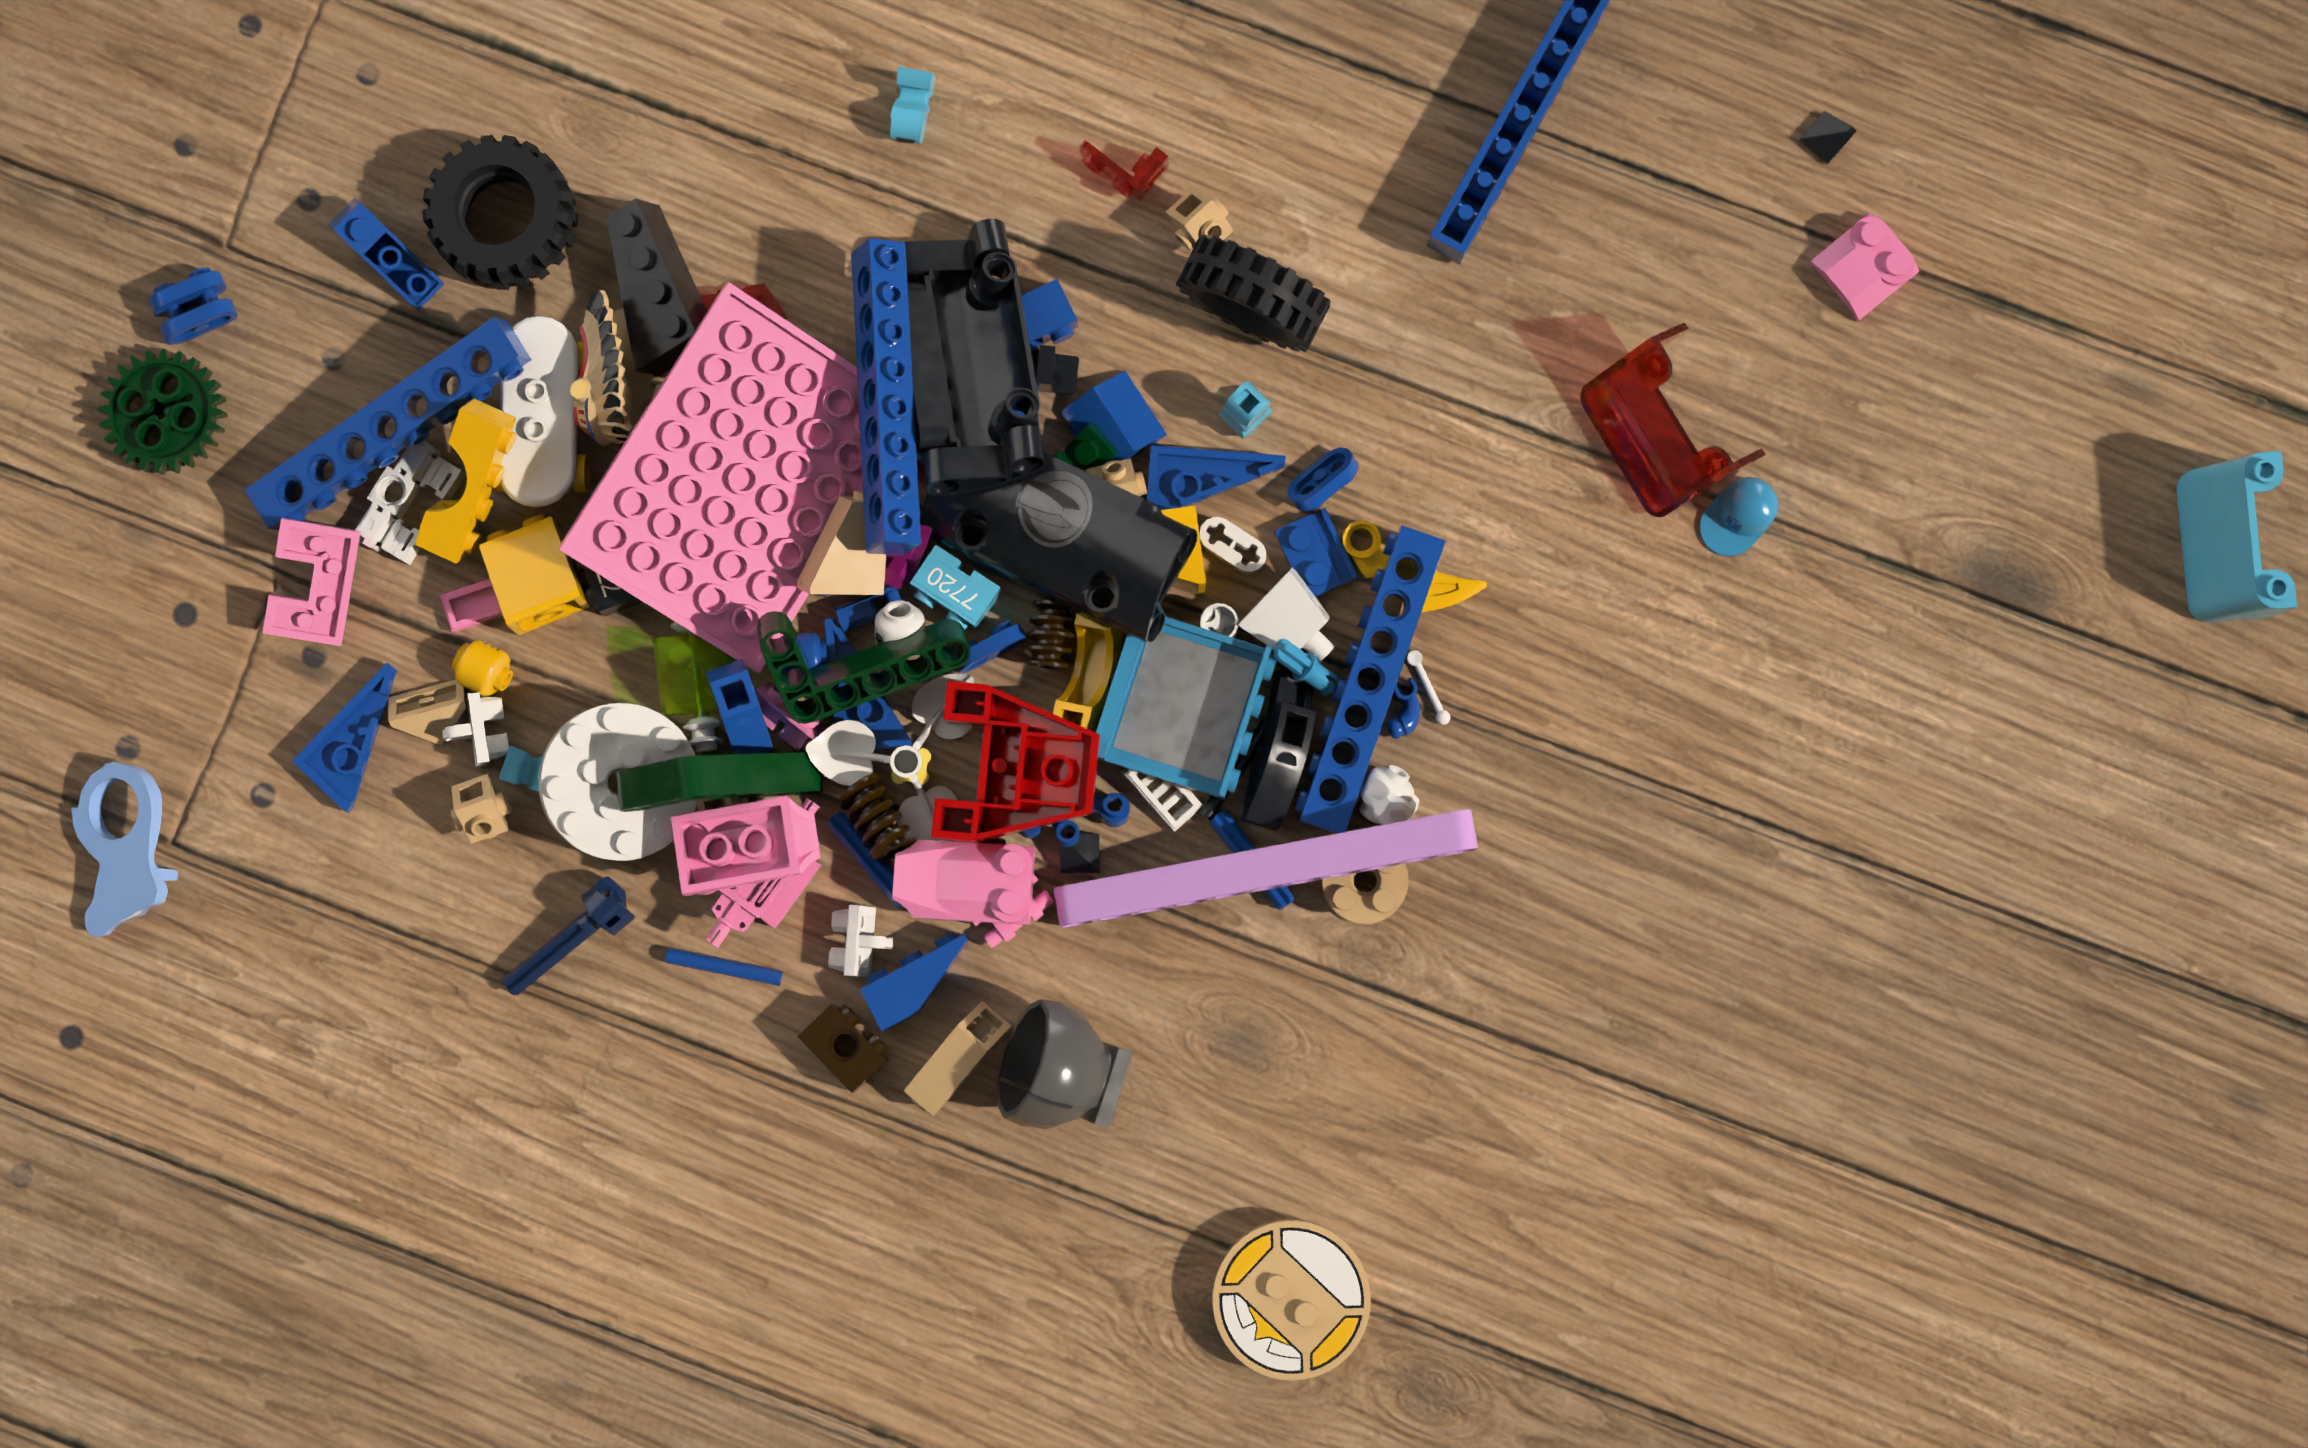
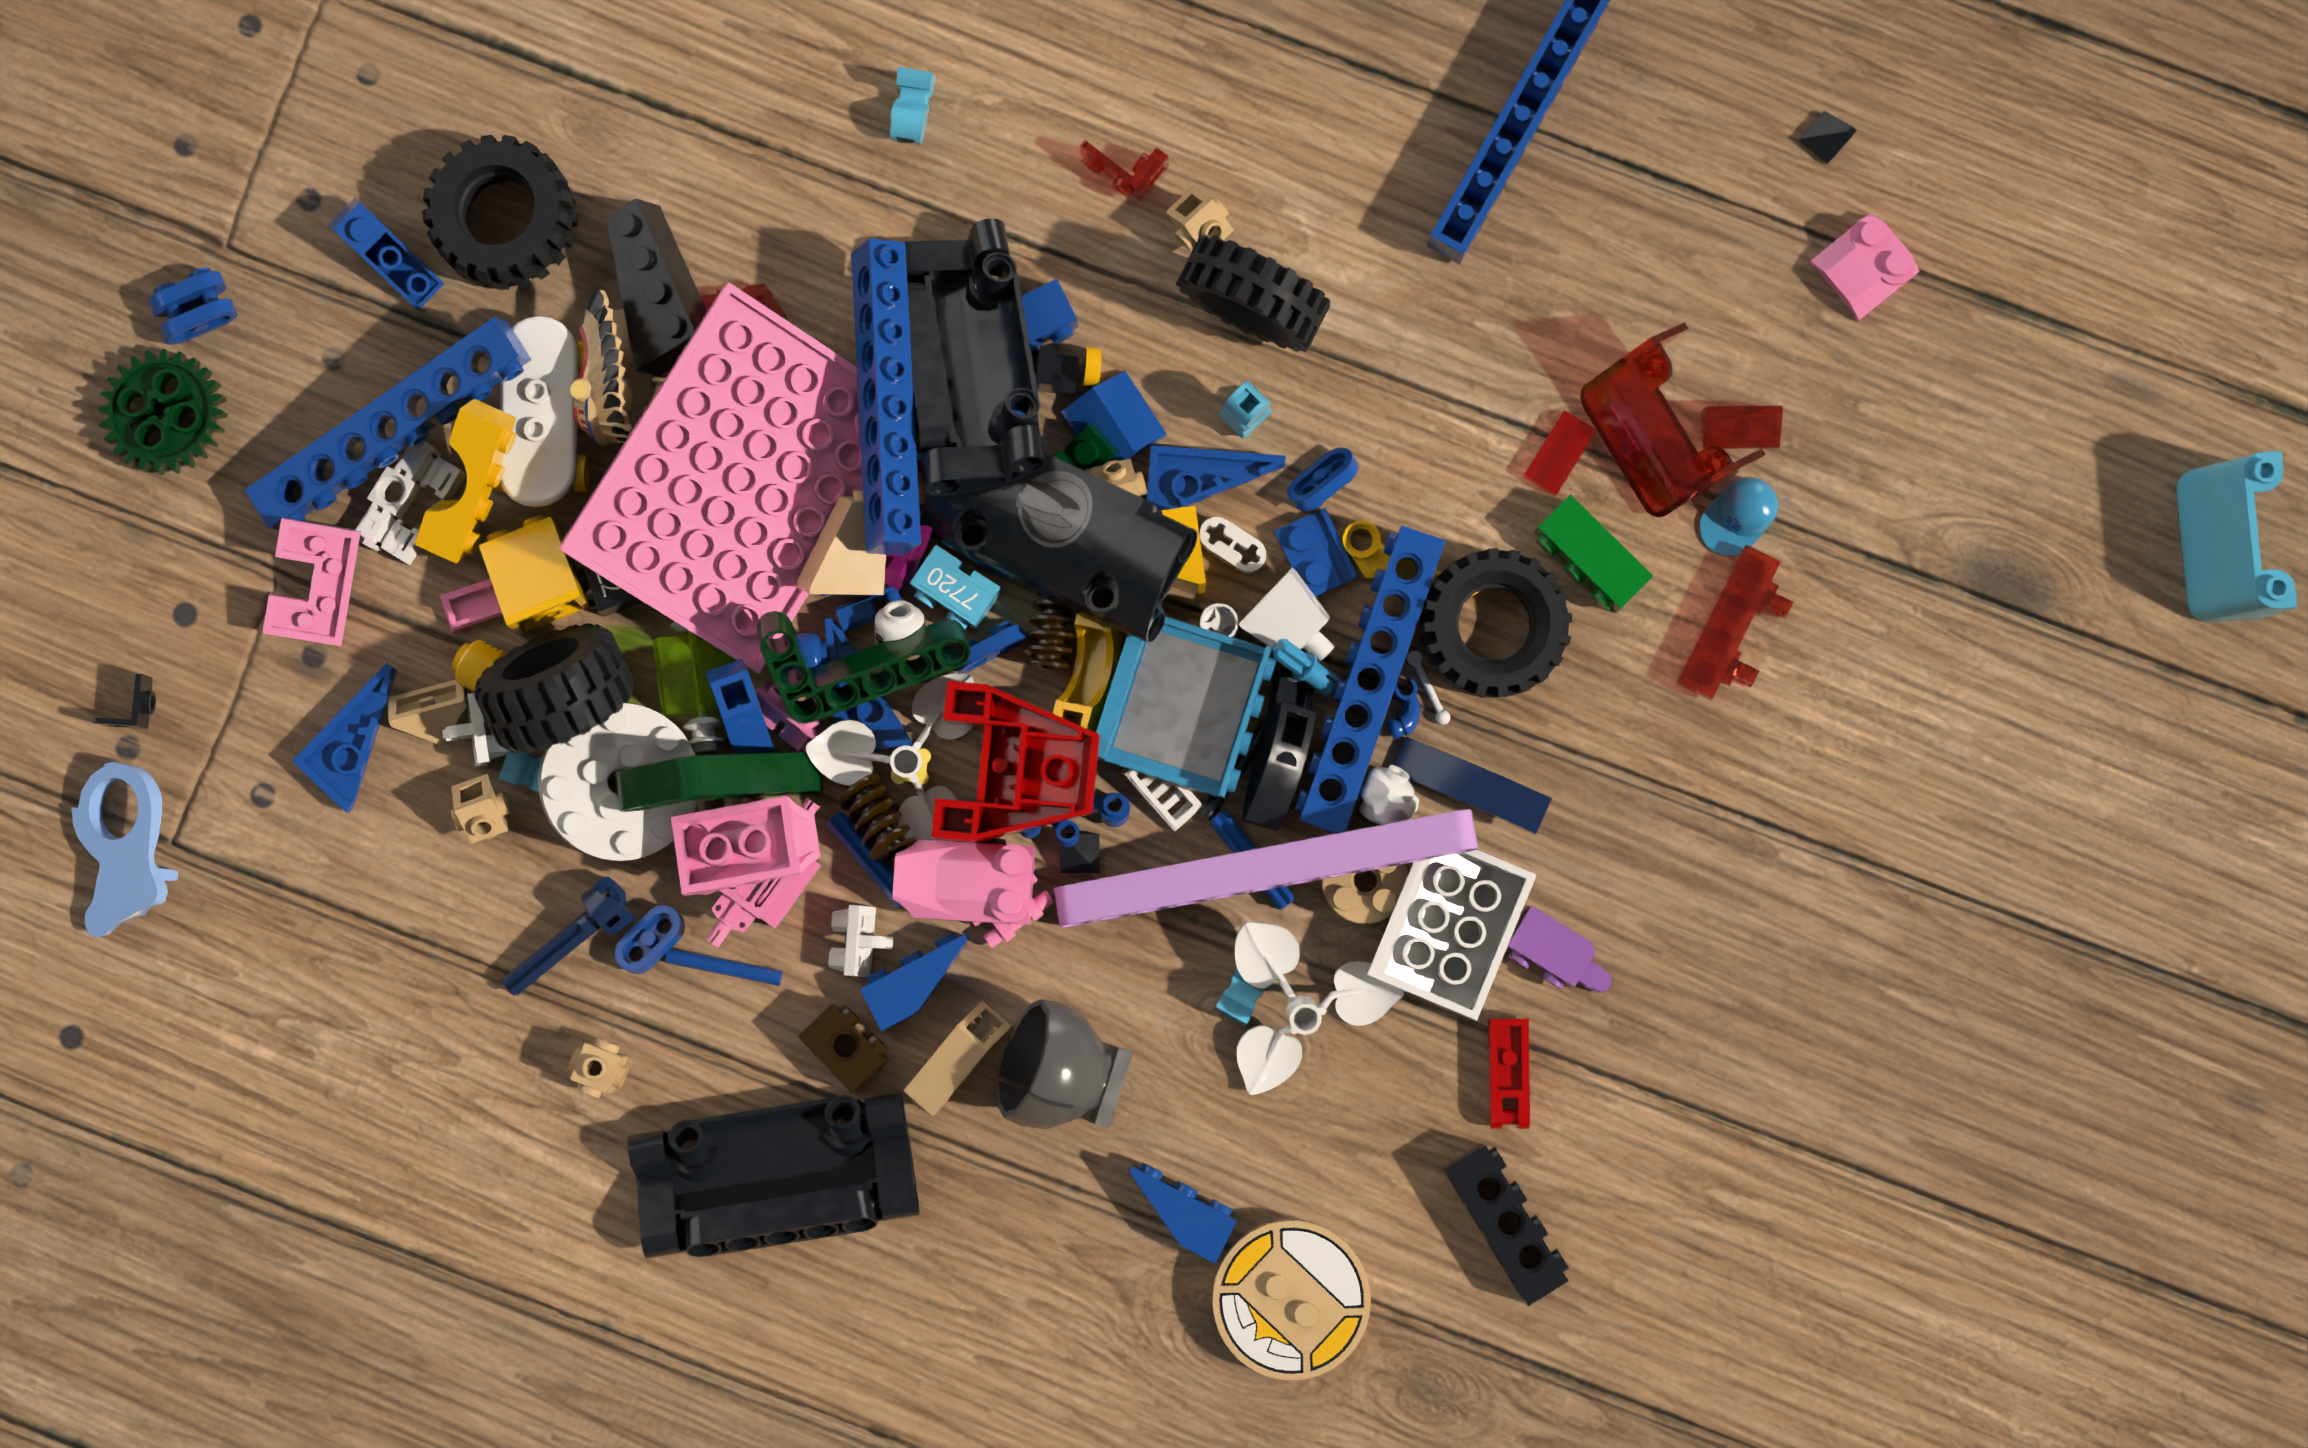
(143, 705): none -> black bracket
(554, 688): none -> black tyre
(613, 1067): none -> tan brick
(648, 936): none -> blue plate
(773, 1176): none -> black panel
(1091, 366): none -> yellow tile
(1192, 1222): none -> blue slope
(1239, 1000): none -> medium azure leg
(1265, 954): none -> white plant
(1452, 929): none -> white slope
(1472, 785): none -> dark blue slope
(1509, 1072): none -> red plate
(1530, 1282): none -> black brick
(1543, 604): none -> black tyre
(1557, 952): none -> medium lavender hinge
(1559, 453): none -> clear red tile
(1592, 555): none -> green brick
(1742, 427): none -> clear red slope
(1744, 595): none -> clear red hinge

